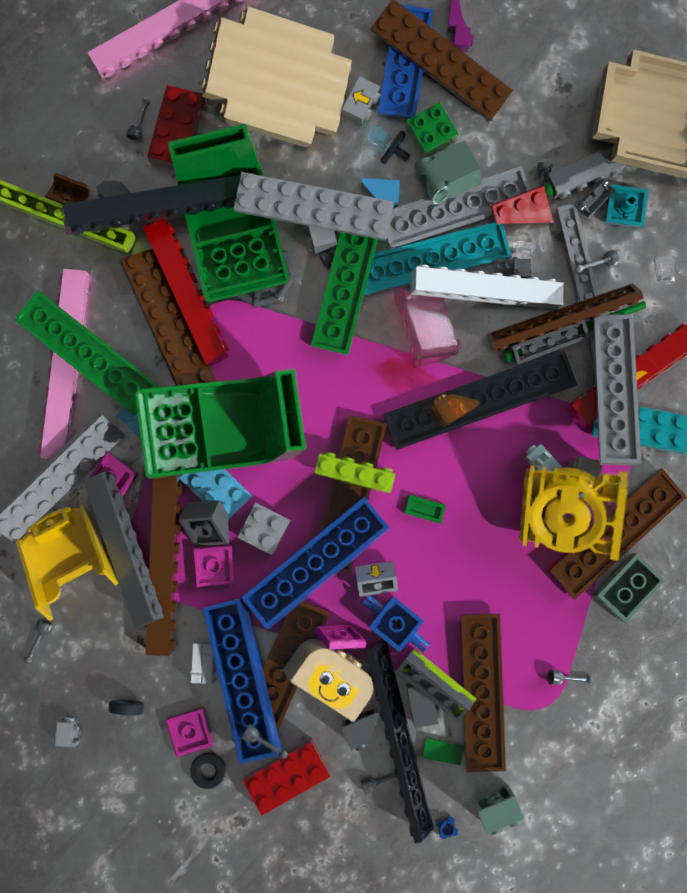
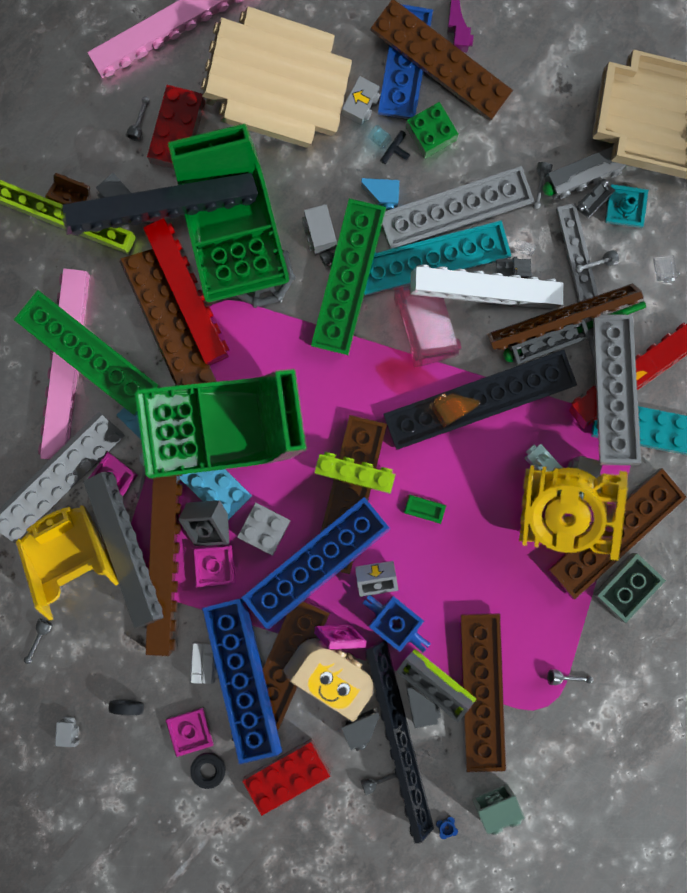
(252, 735): dark grey hinge -> none
(313, 206): light grey plate -> none
(443, 751): green tile -> none
(449, 172): sand green piece -> none
(525, 207): wing -> none

